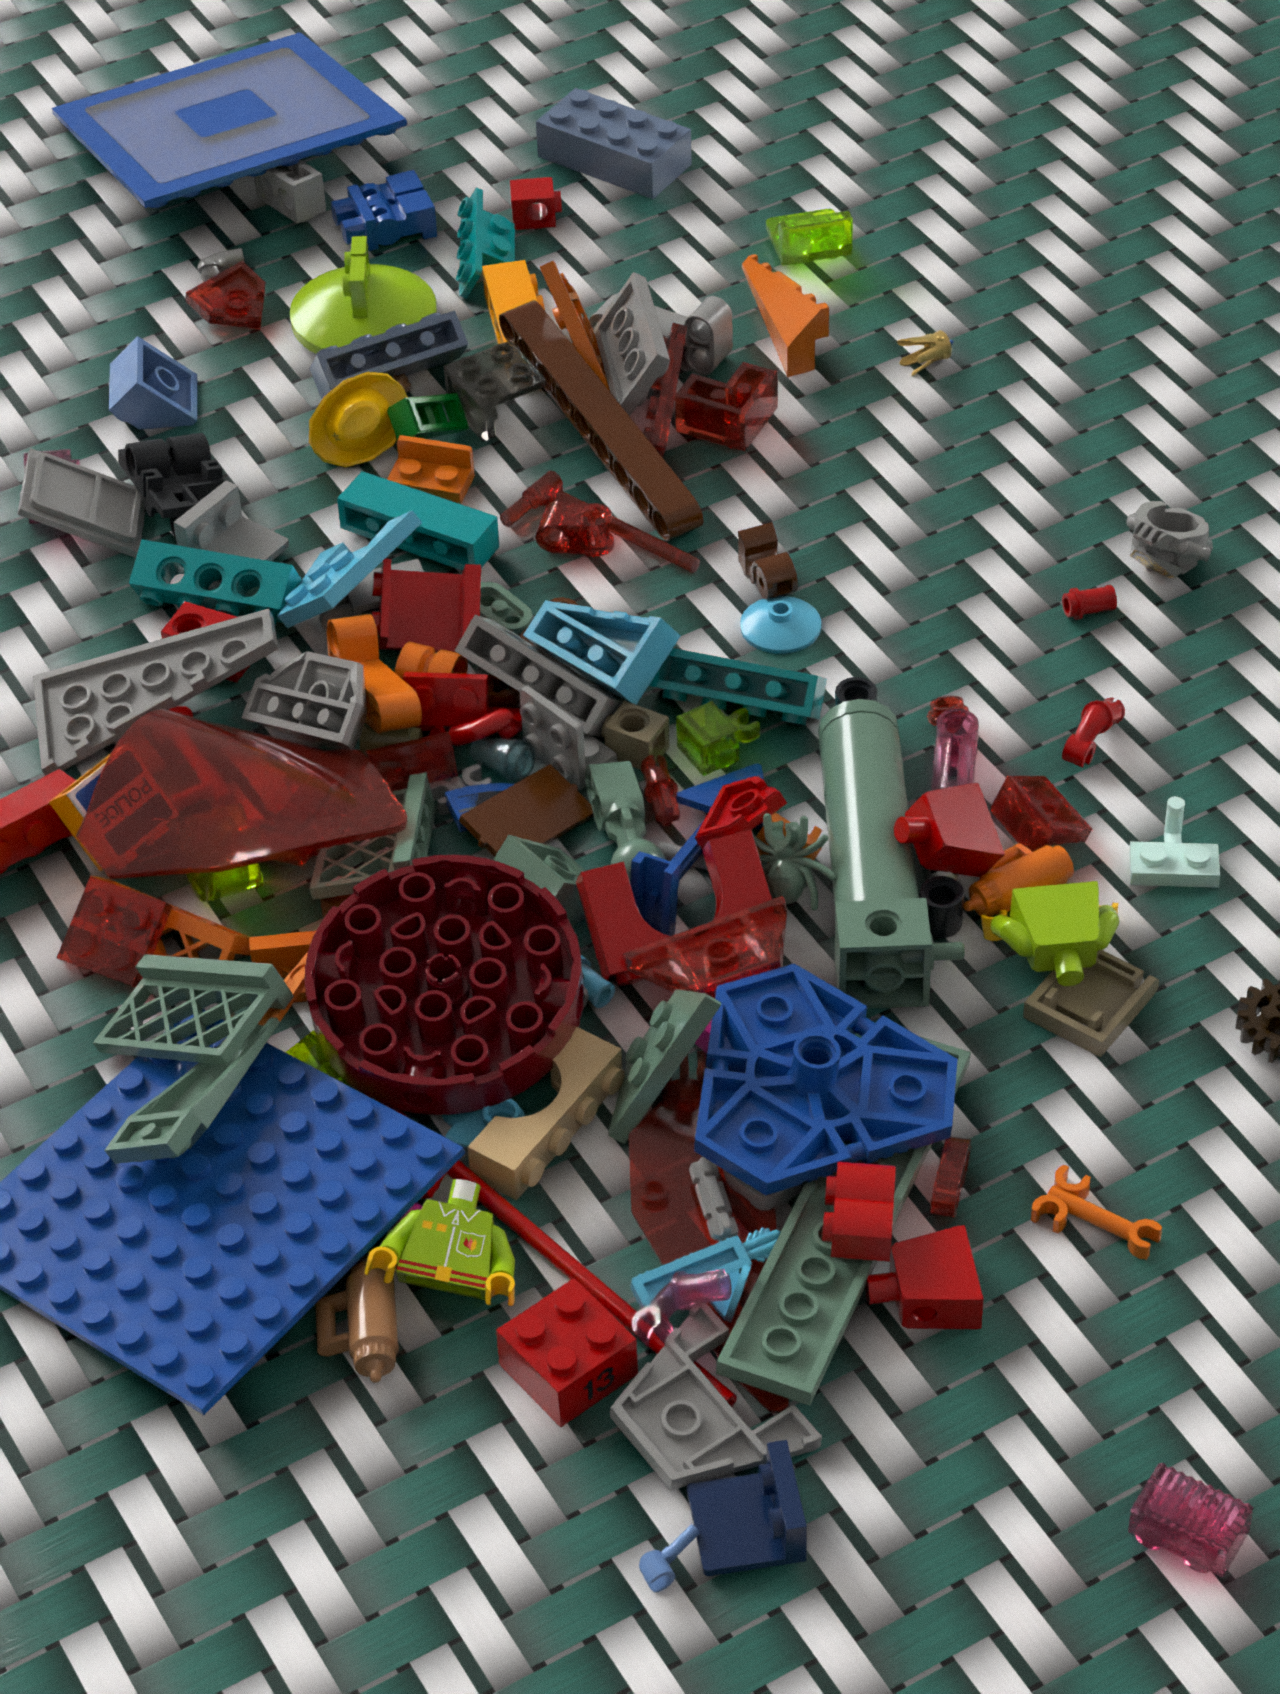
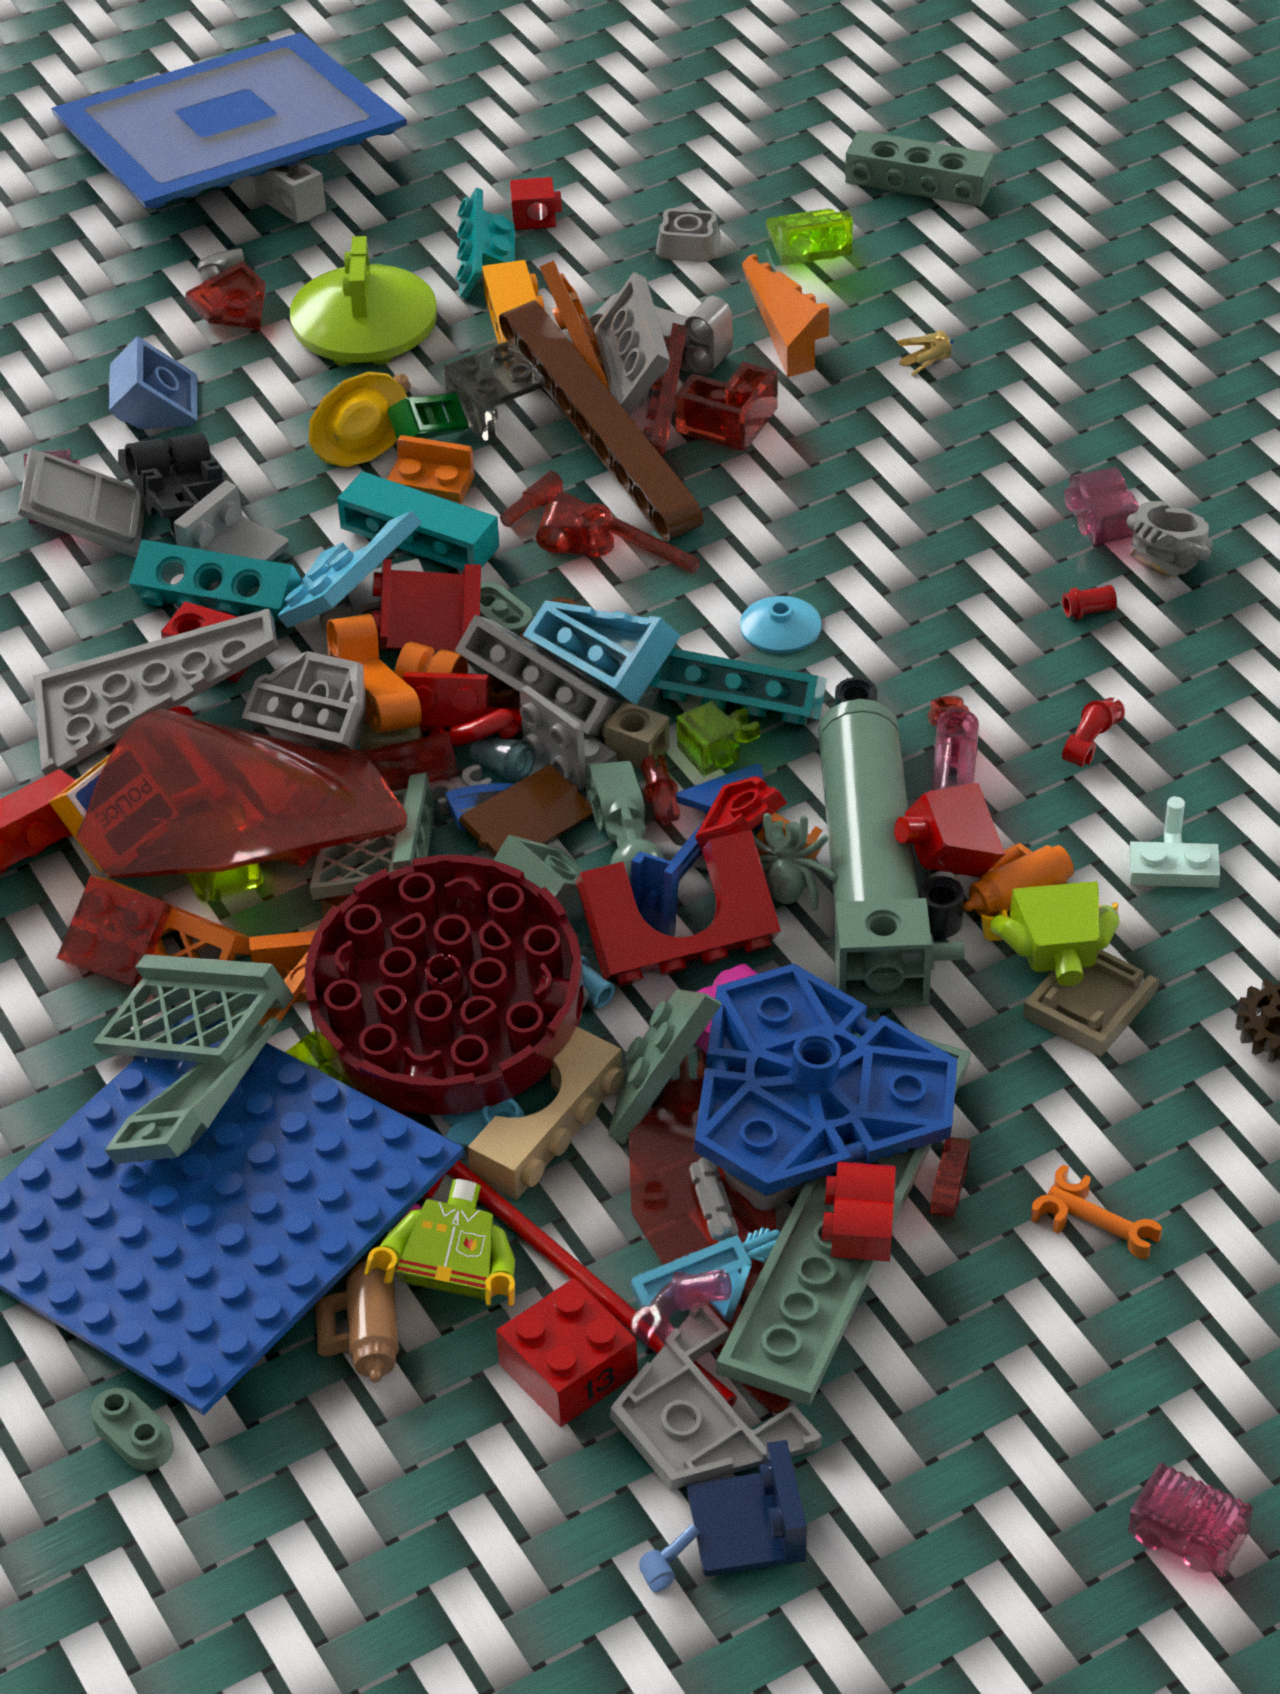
(128, 1425): none -> sand green plate
(386, 211): blue hips -> none
(396, 352): sand blue brick -> none
(614, 143): sand blue brick -> none
(688, 235): none -> light grey piece
(715, 951): clear red wing -> none
(760, 560): reddish brown leg -> none
(919, 168): none -> sand green brick
(931, 1282): red torso -> none
(1038, 813): clear red bracket -> none
(1101, 504): none -> clear pink brick

